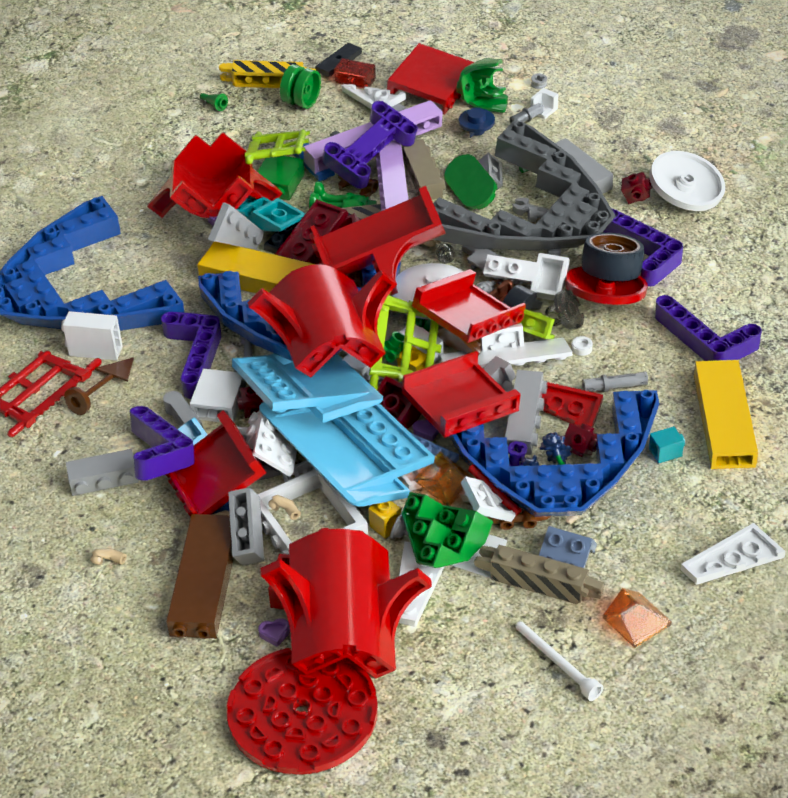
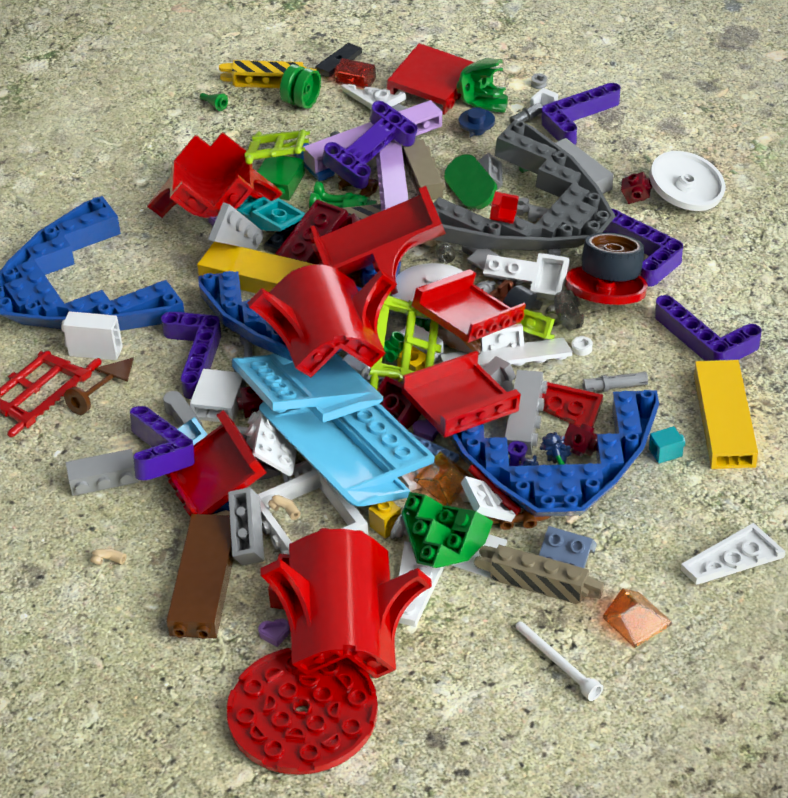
(504, 207): none -> red panel
(560, 114): none -> dark purple beam

